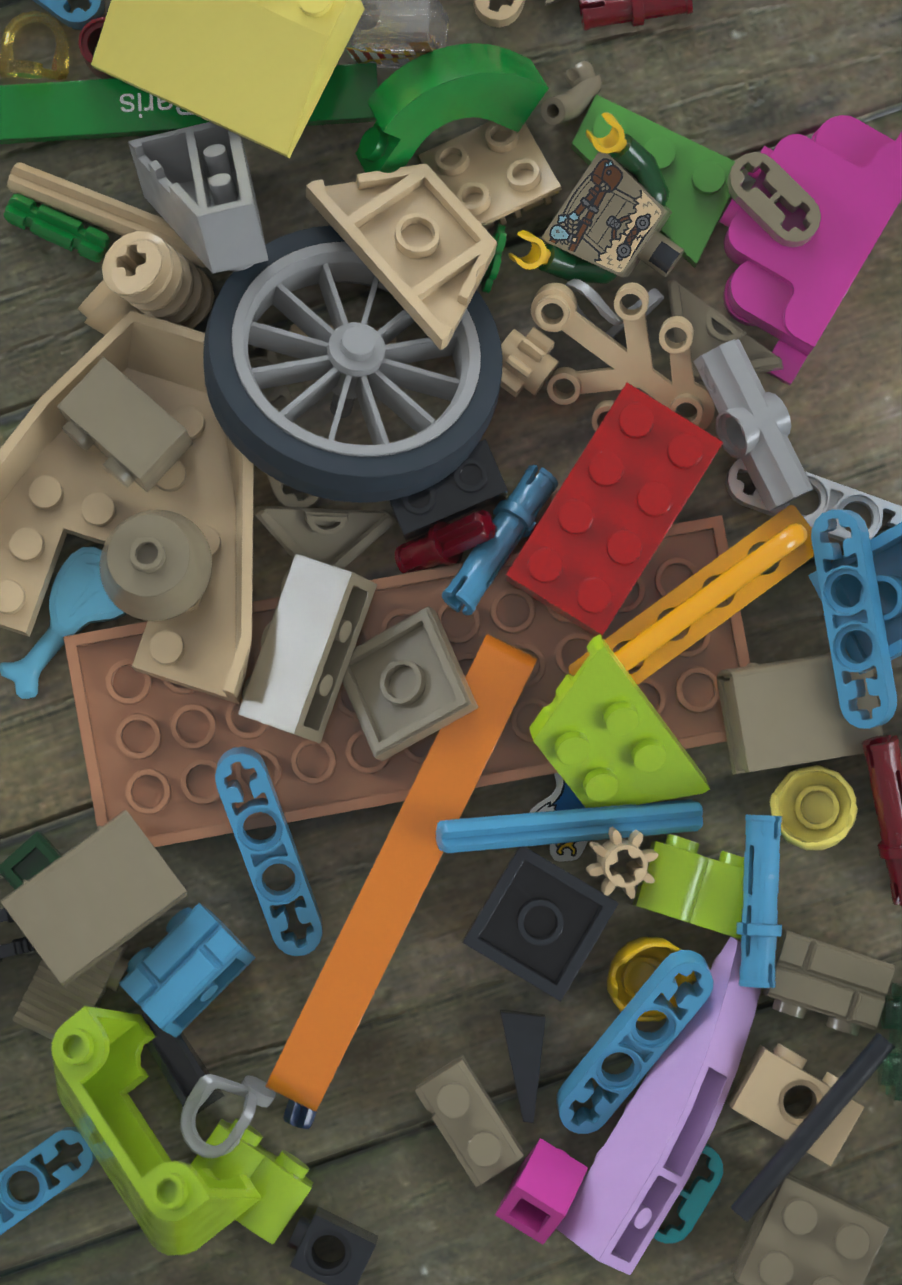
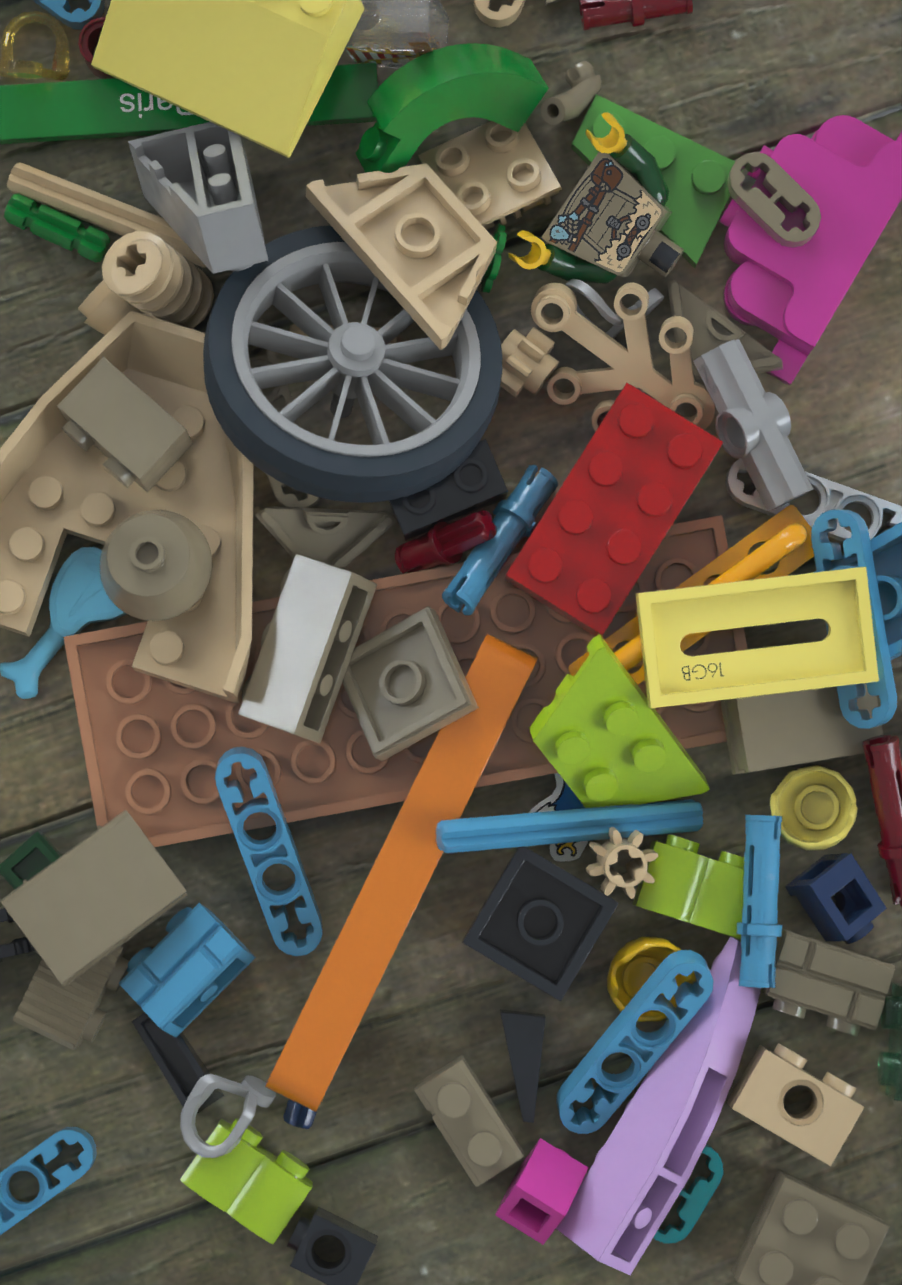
(94, 1070): lime windscreen -> none
(812, 1127): black bar -> none
(839, 659): none -> light yellow piece
(854, 896): none -> dark blue brick

